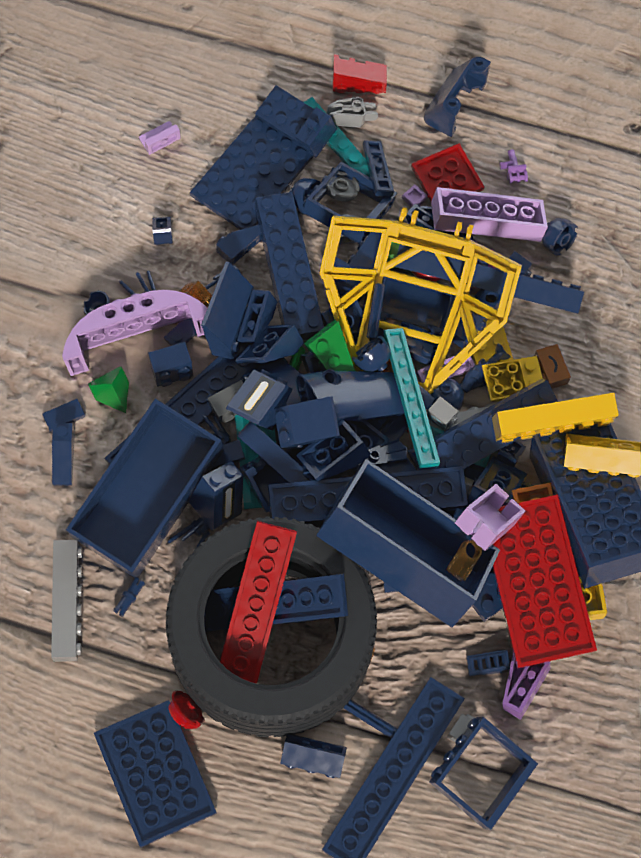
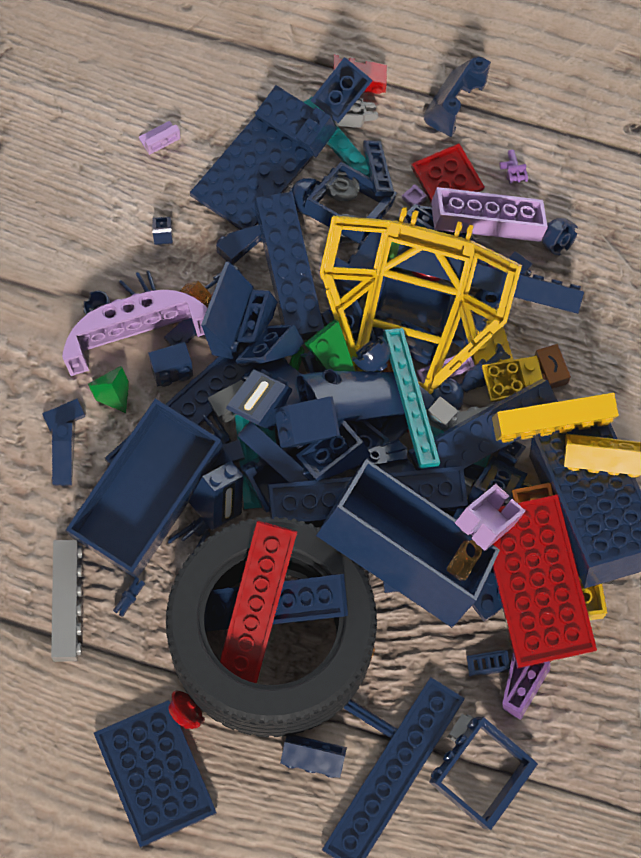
(341, 90): none -> dark blue slope
(375, 312): dark blue axle -> none

